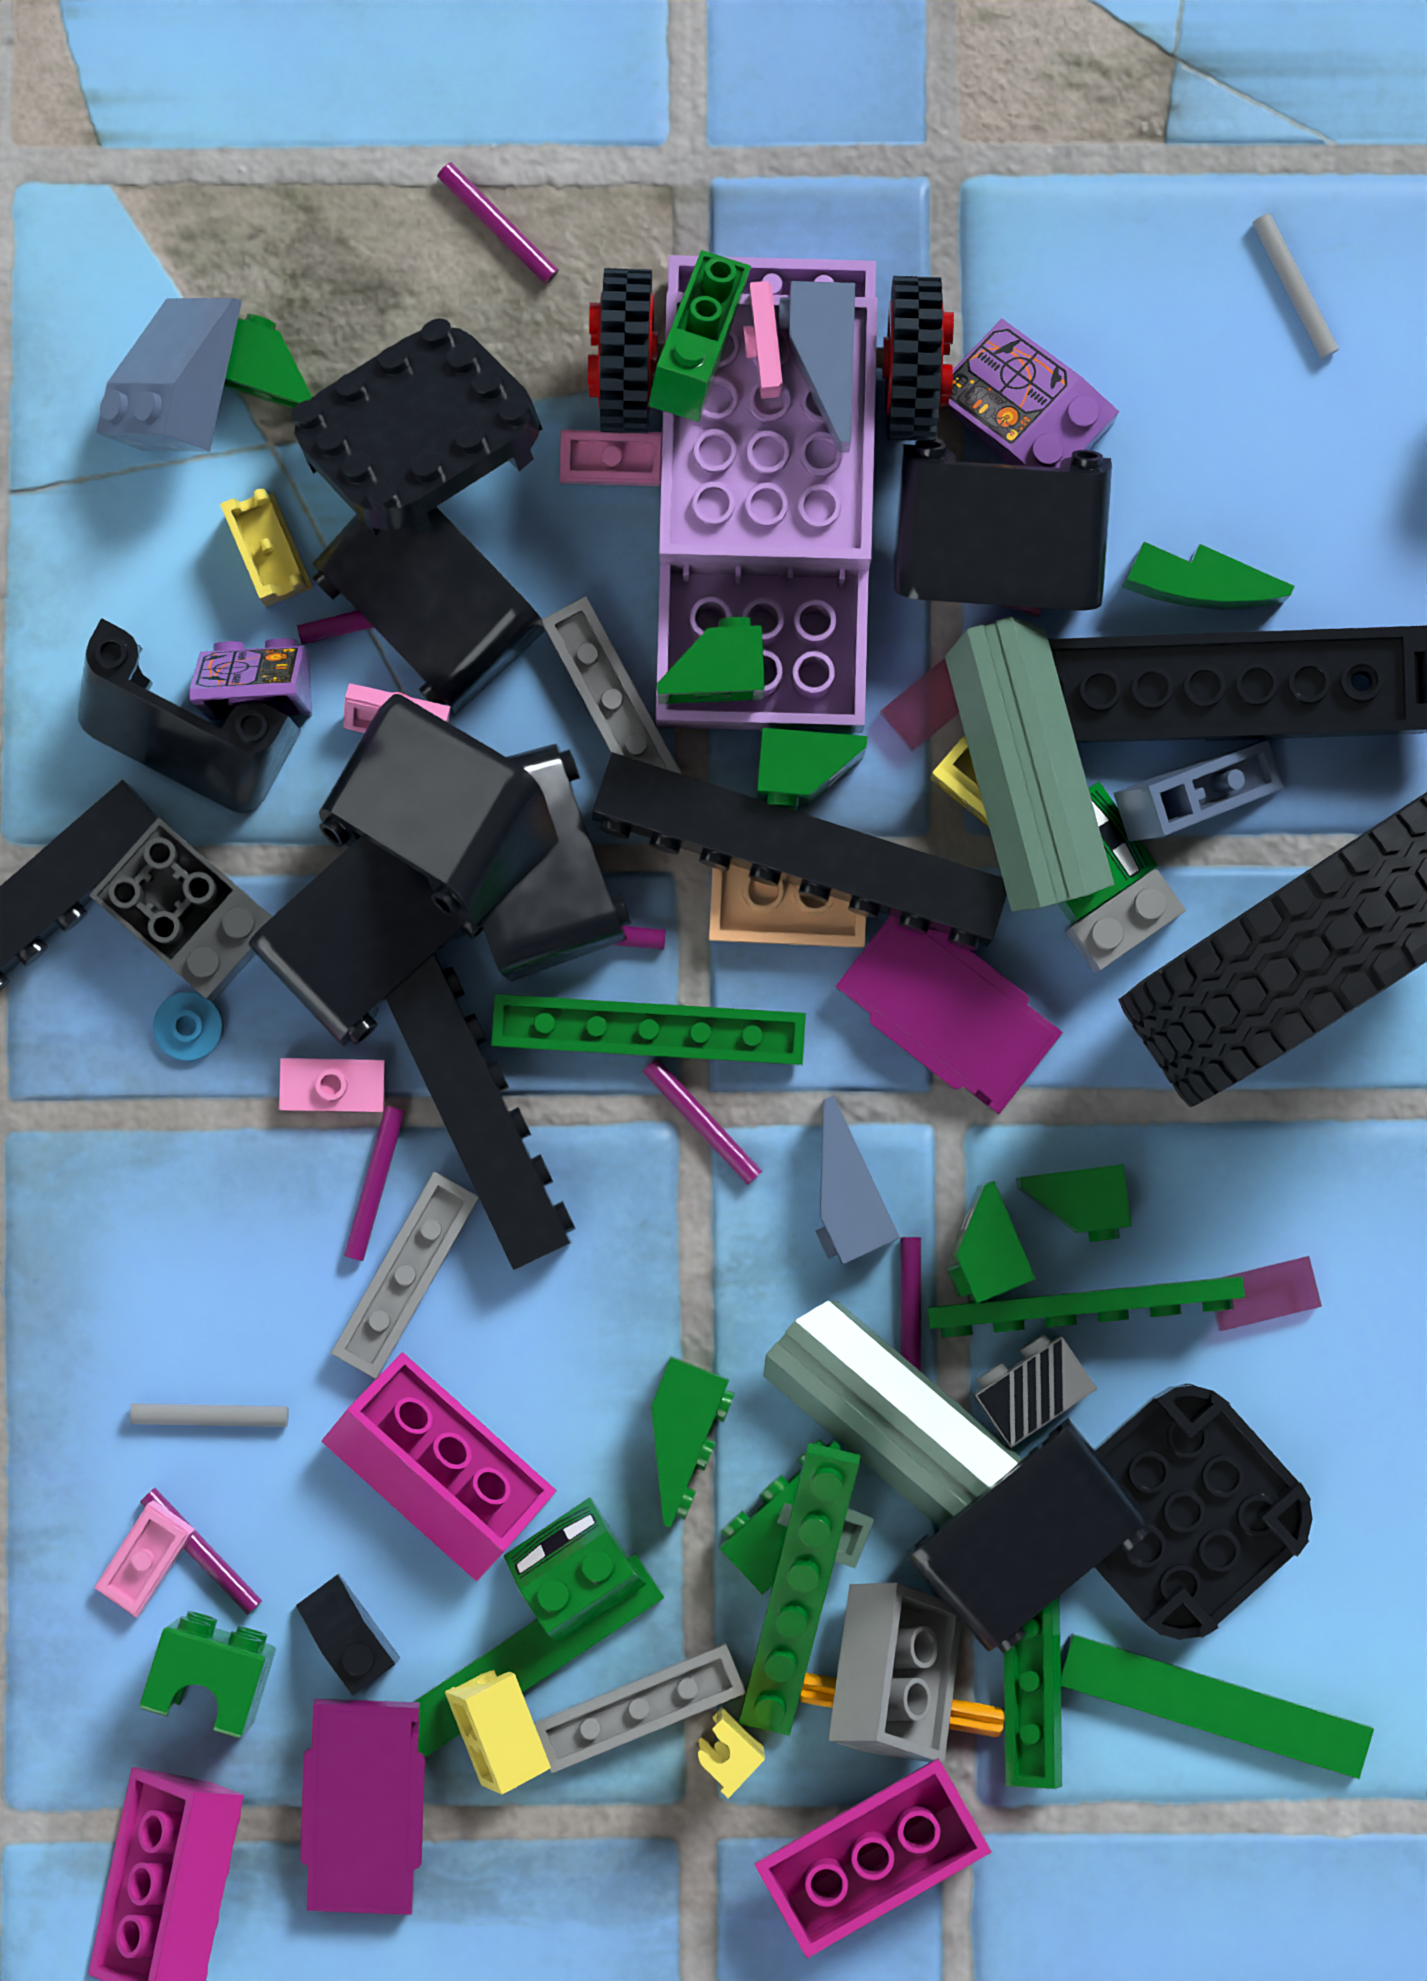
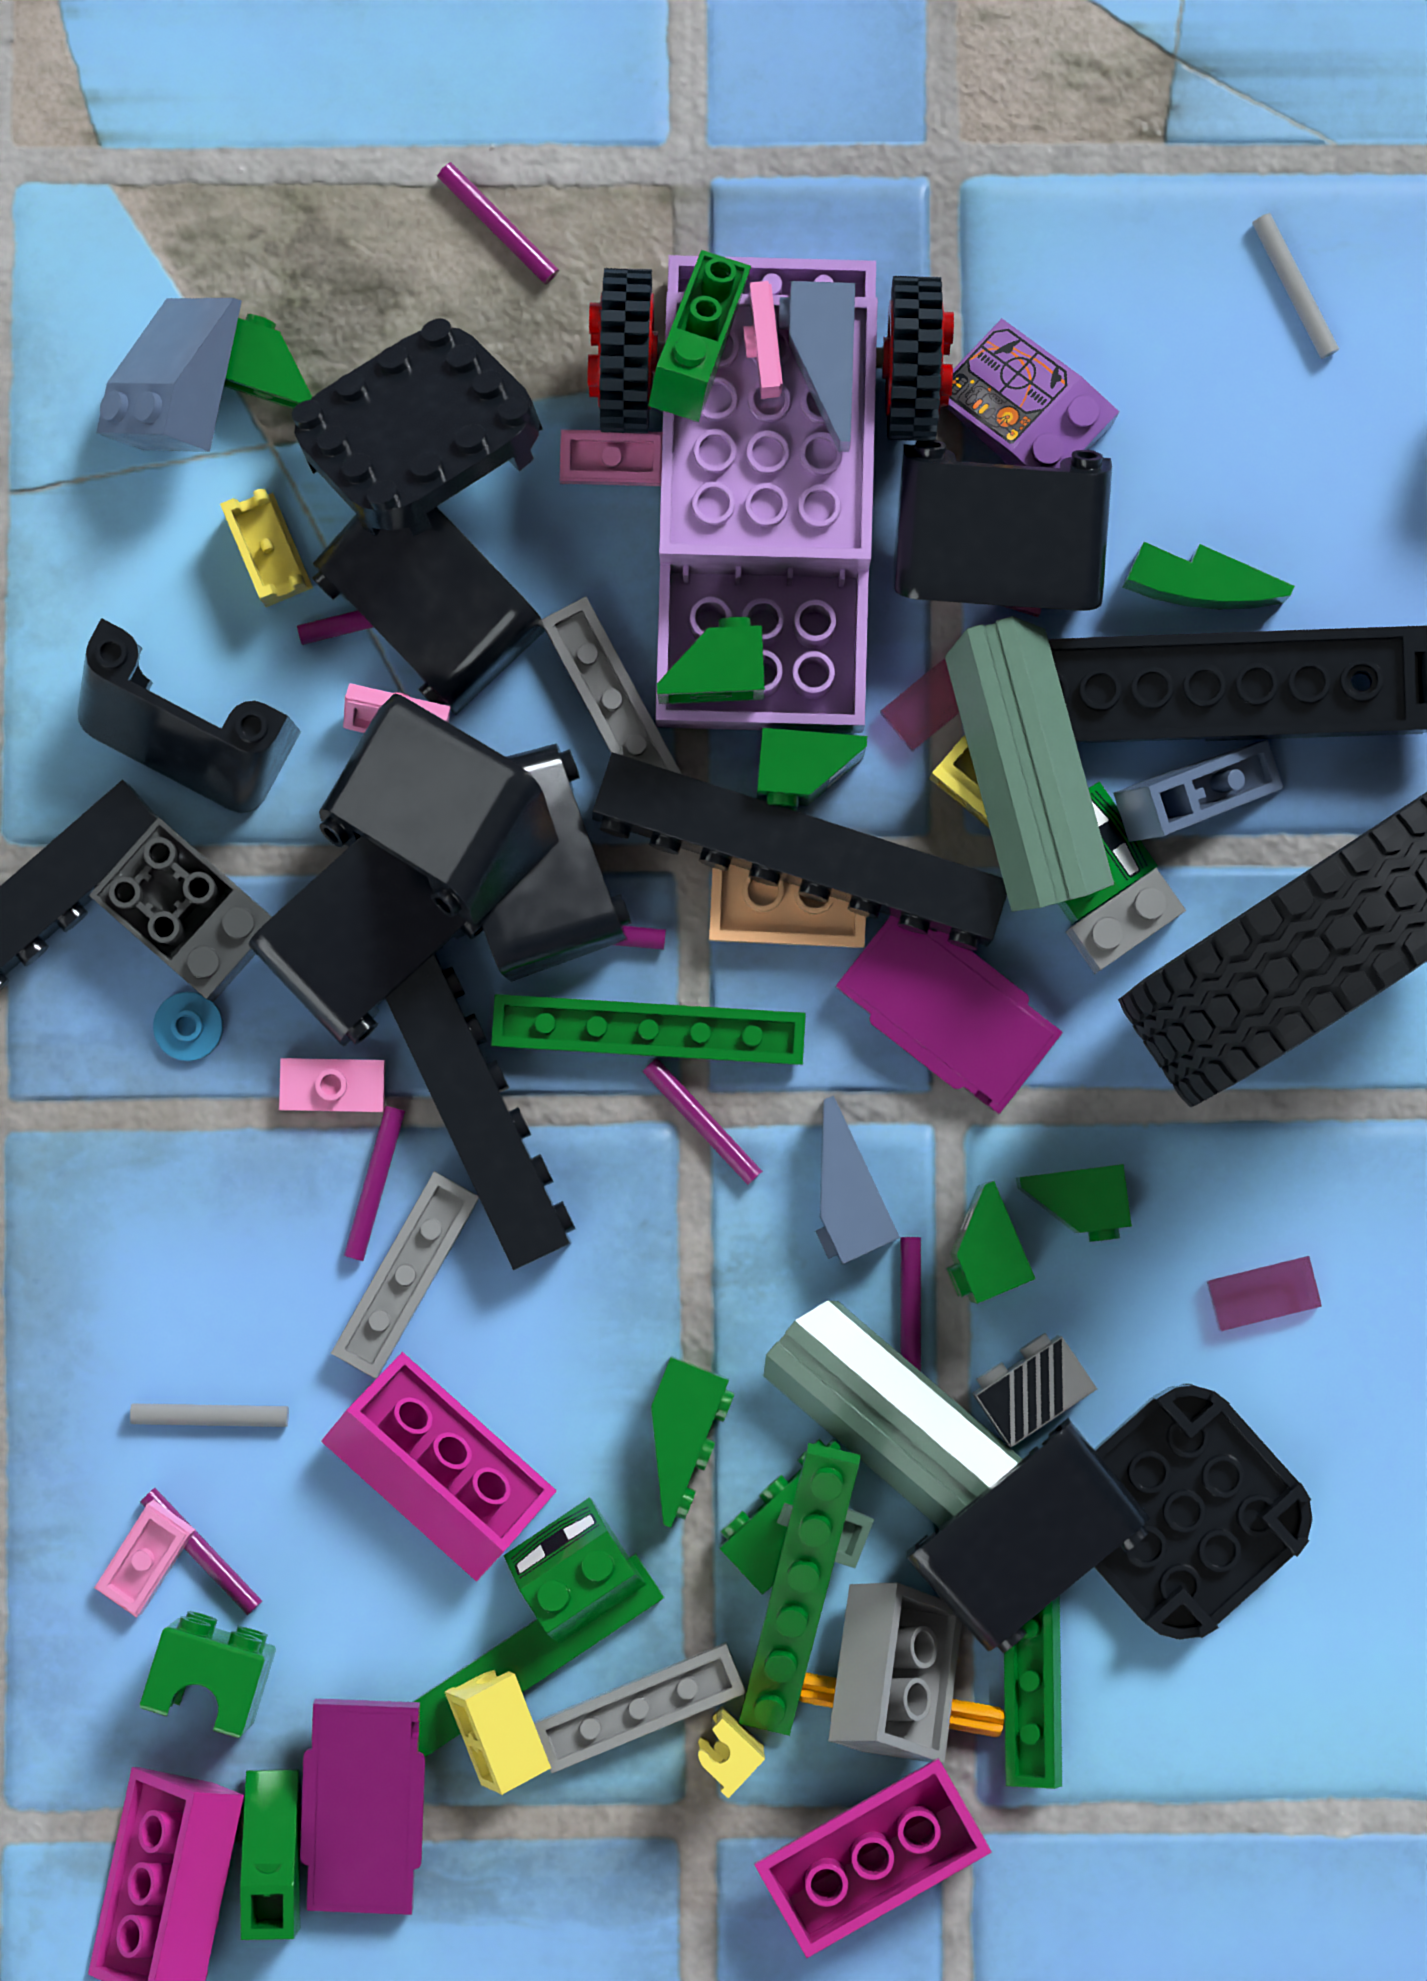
(268, 675): medium lavender slope -> none
(270, 1856): none -> green slope
(347, 1634): black slope -> none
(1109, 1305): green plate -> none
(1216, 1706): green tile -> none

